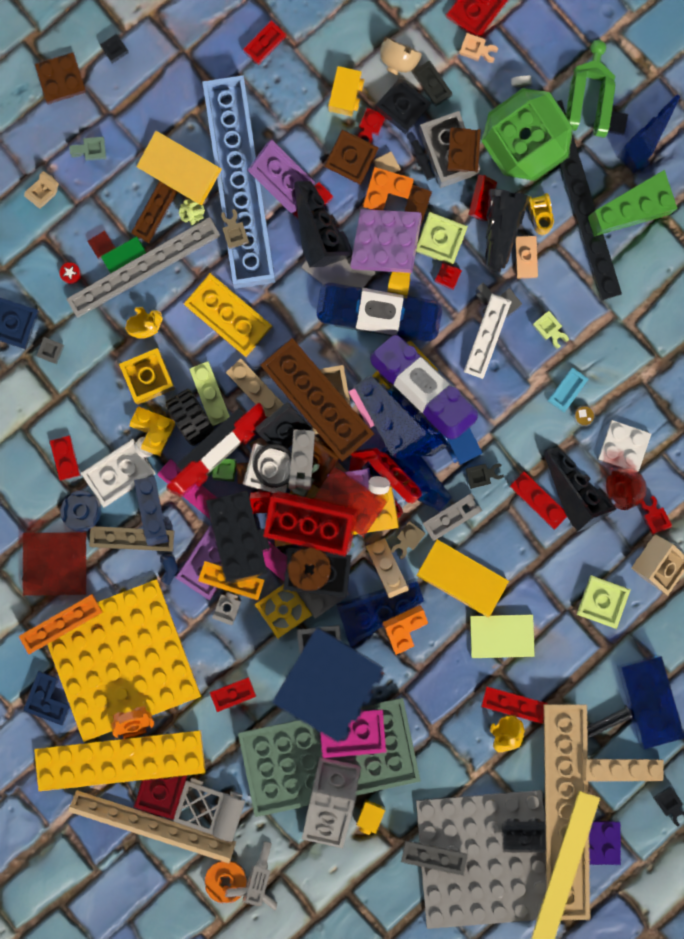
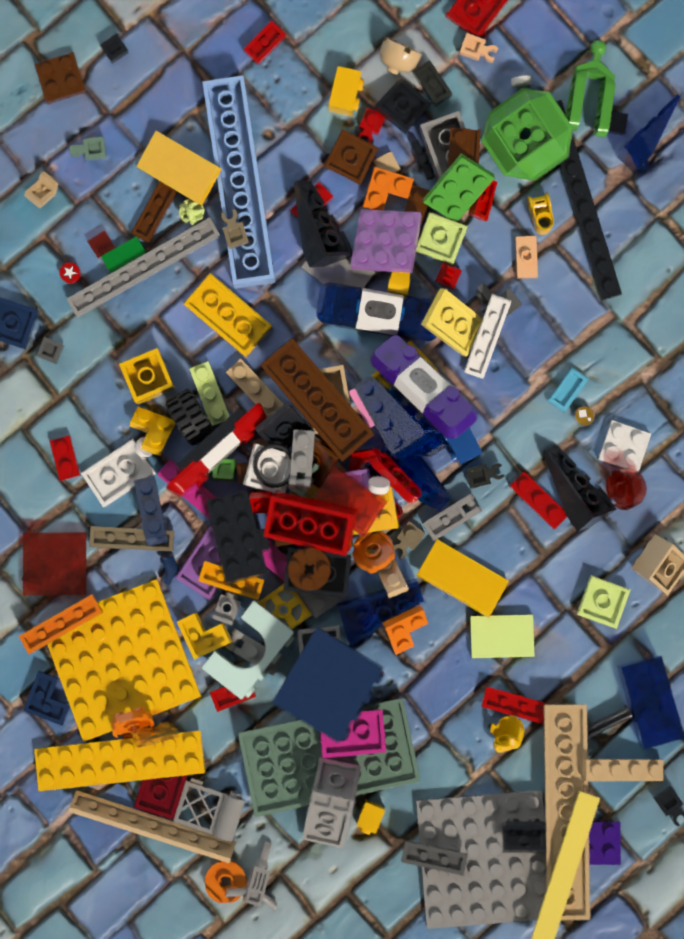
(80, 511): dark blue tile -> none
(143, 323): yellow hair -> none
(150, 736): none -> clear yellow plate
(198, 639): none -> yellow plate
(239, 679): none -> light aqua arch
(251, 650): none -> light grey plate
(278, 174): medium lavender plate -> none
(376, 561): none -> orange plate
(452, 322): none -> light yellow plate
(458, 188): none -> bright green plate
(504, 218): black cone -> none
(548, 327): yellowish green plate -> none
(641, 204): bright green wedge -> none
(656, 518): red plate -> none

